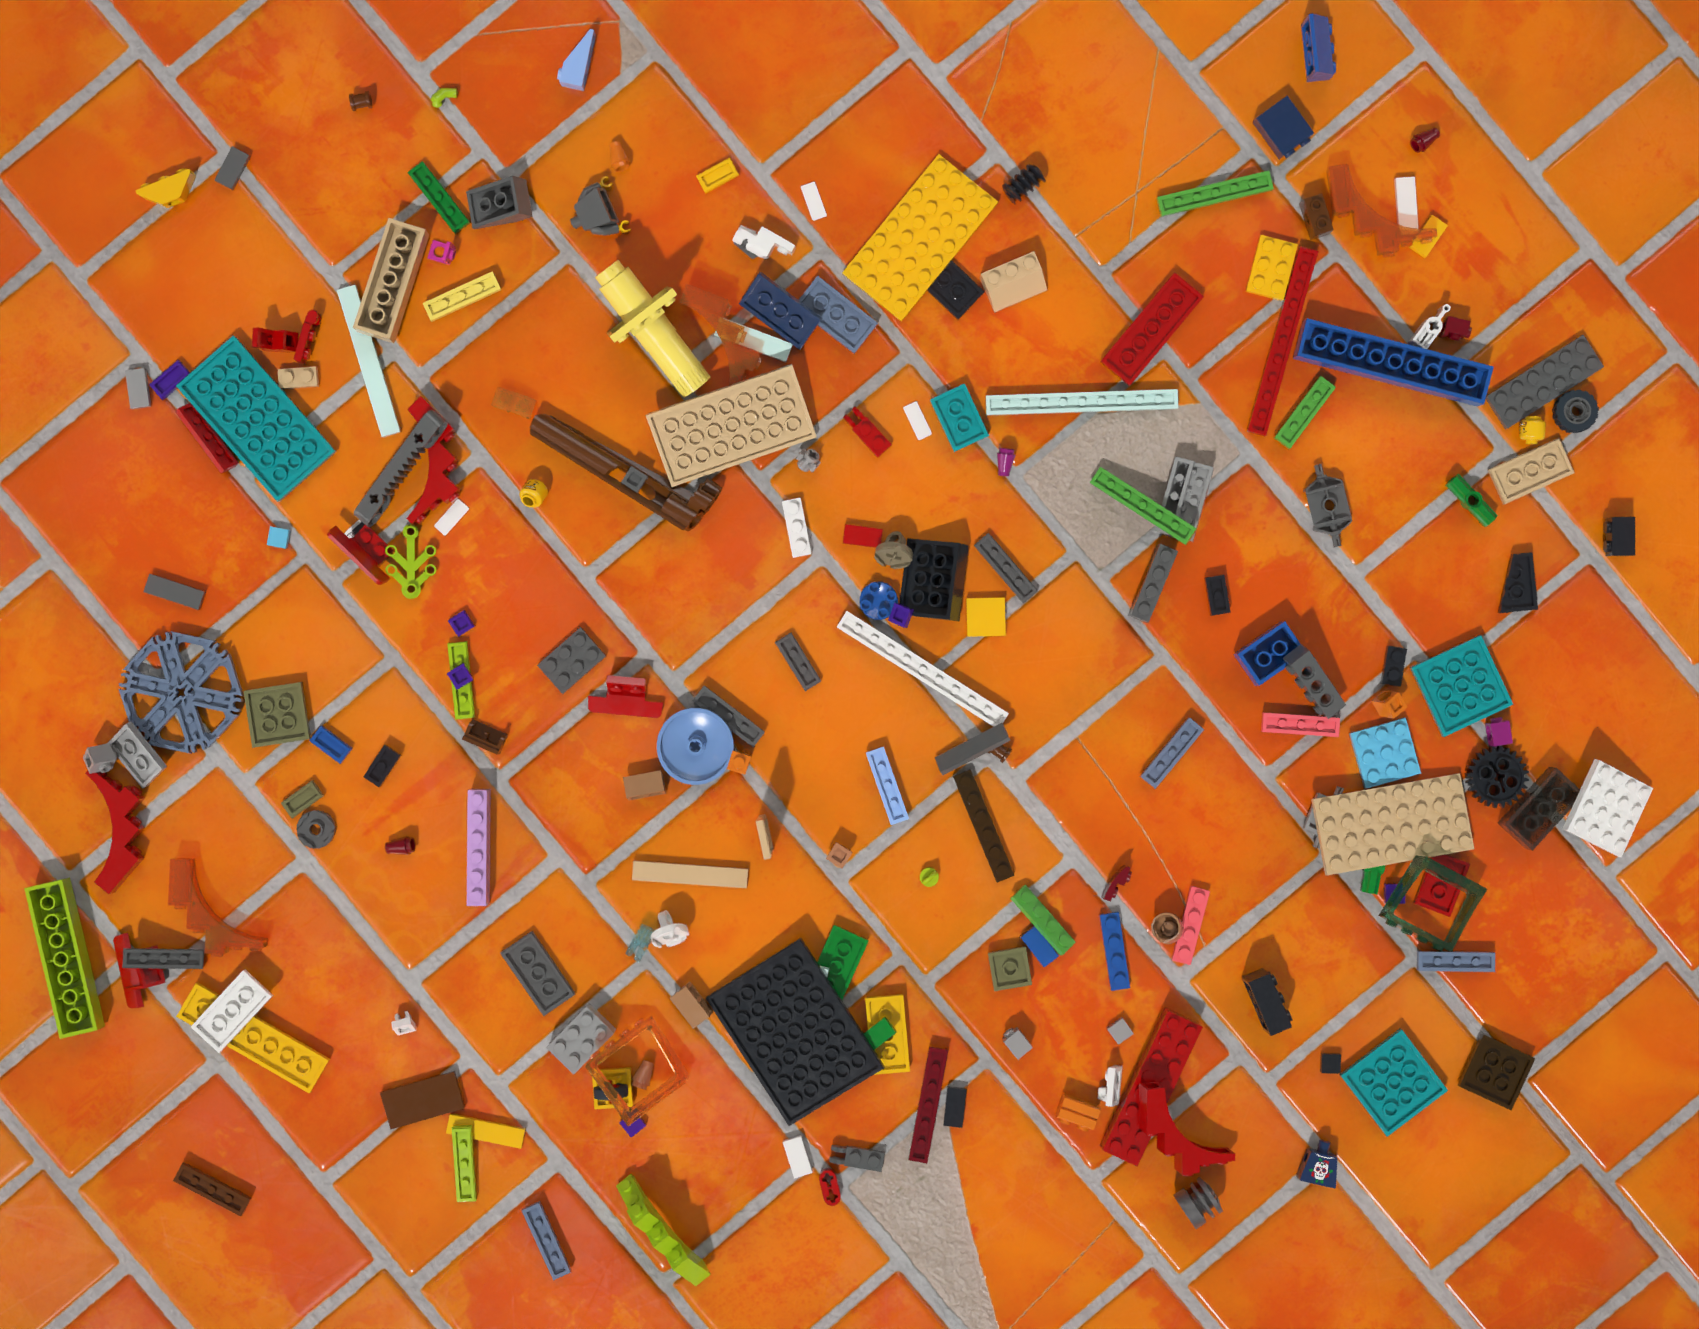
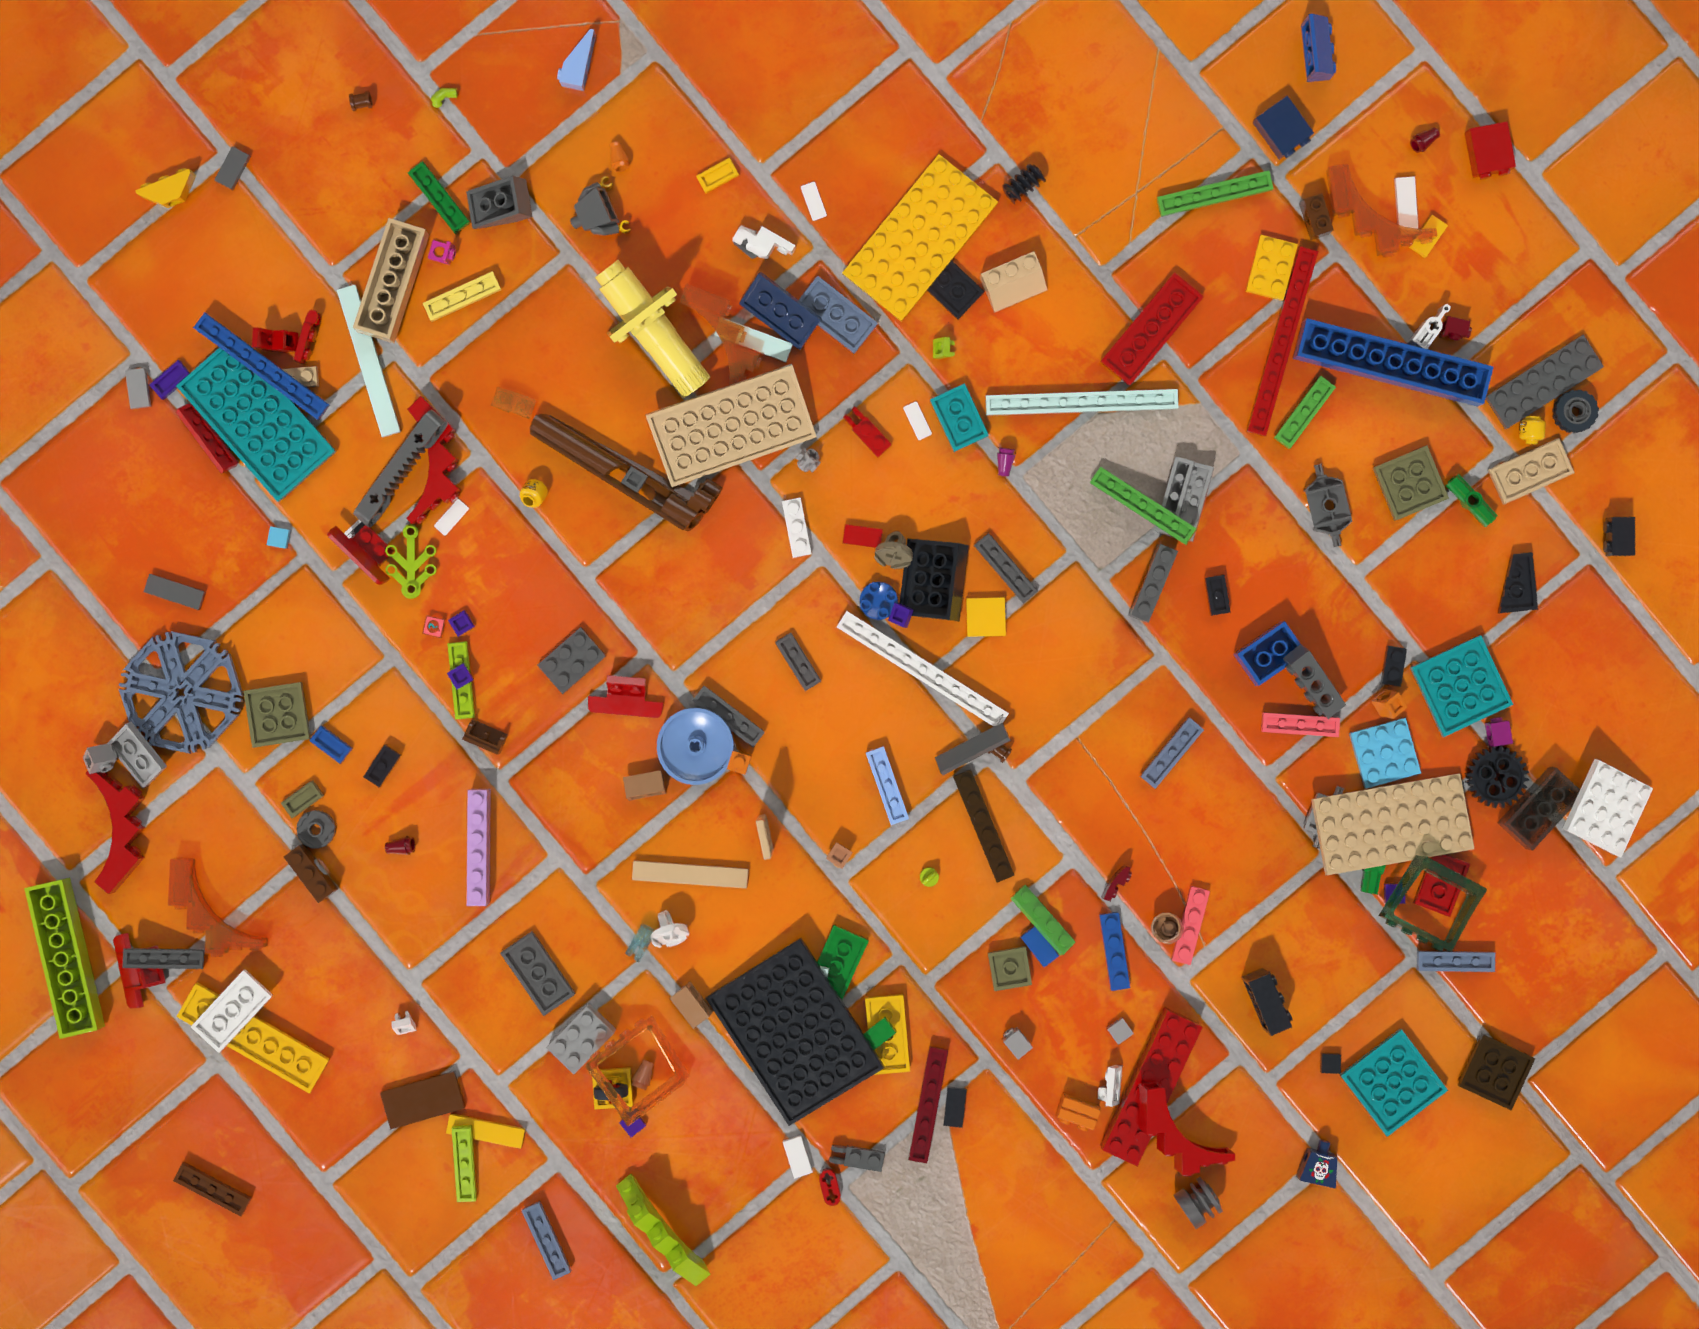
(261, 366): none -> blue tile
(303, 864): none -> reddish brown arch
(434, 626): none -> tile
(941, 348): none -> lime tile
(1410, 483): none -> olive plate
(1490, 150): none -> red brick

